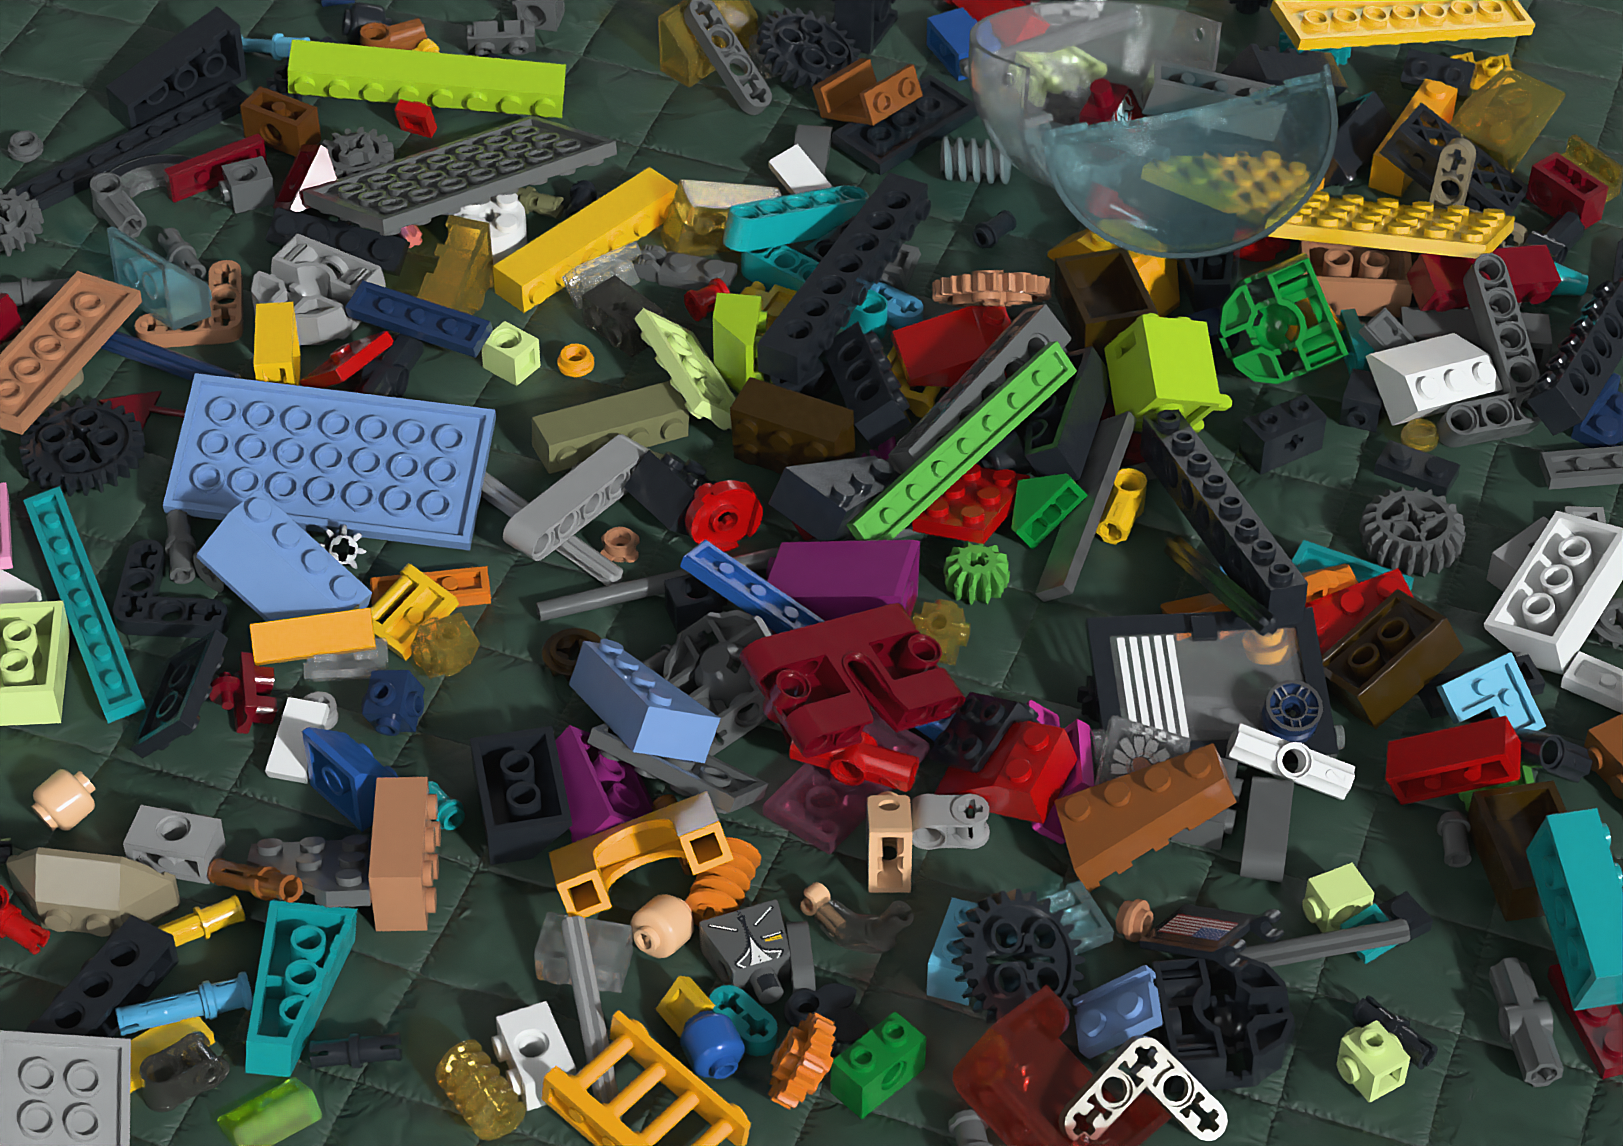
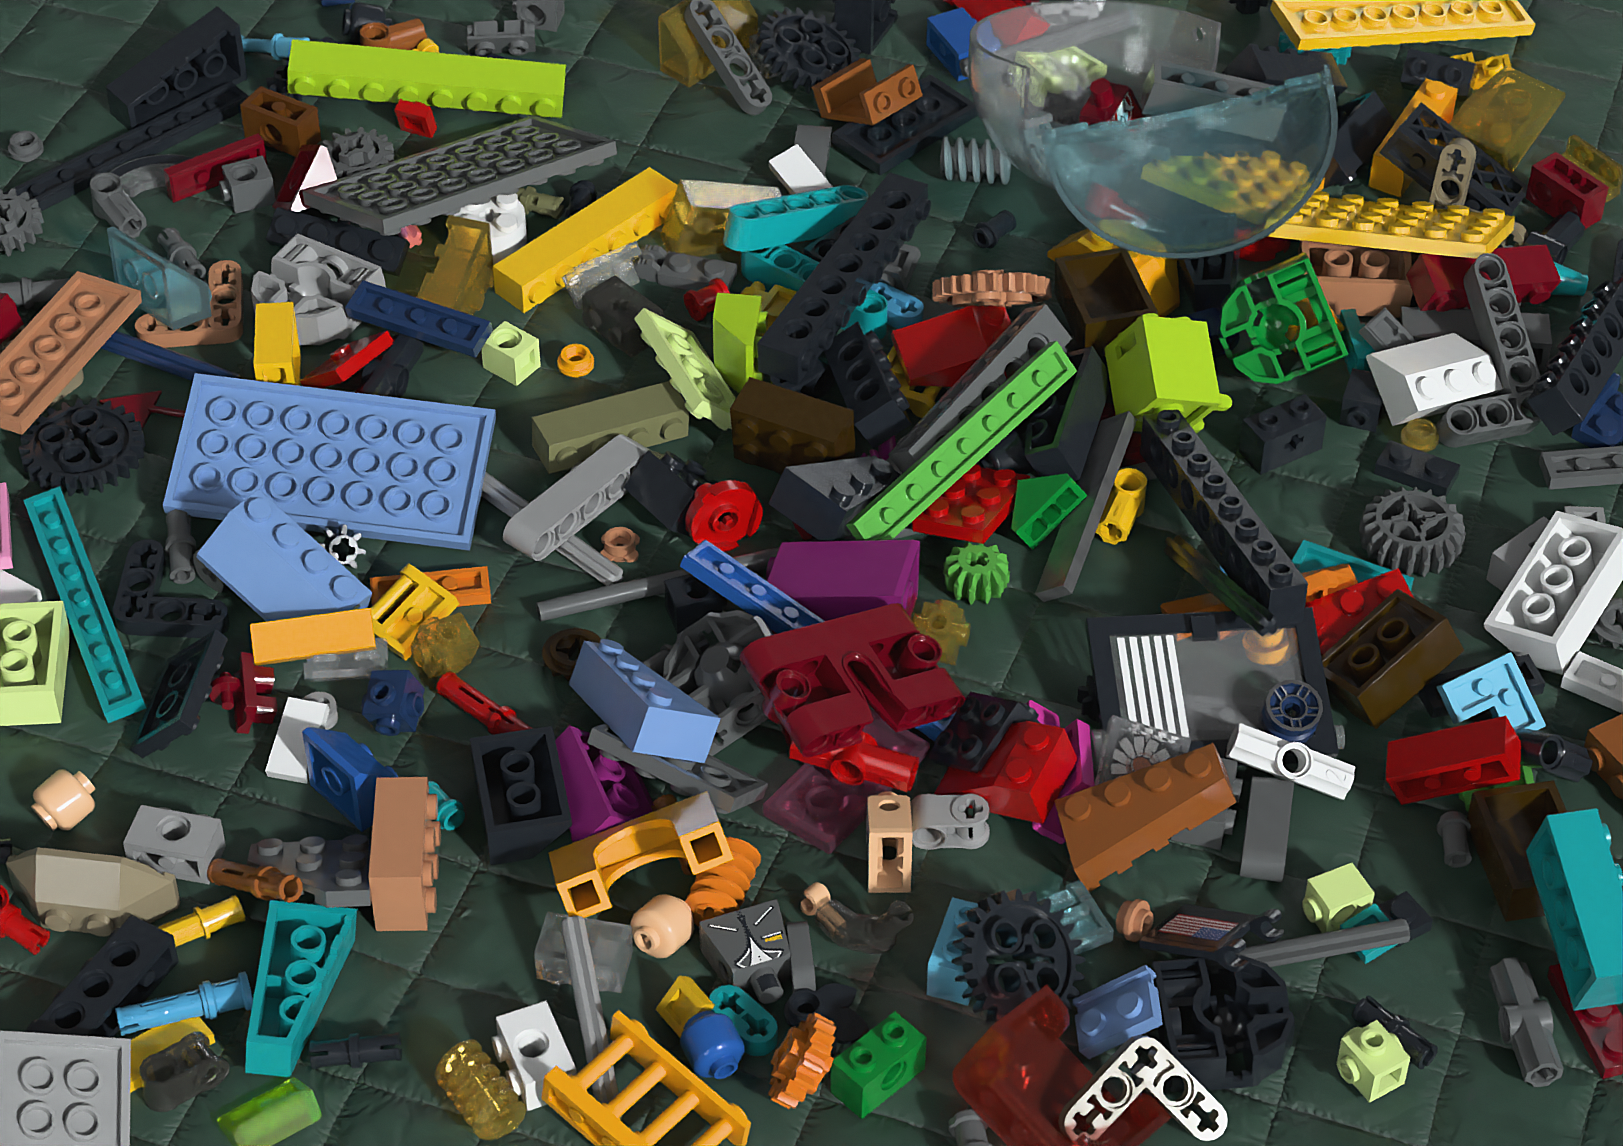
(475, 703): none -> red pin

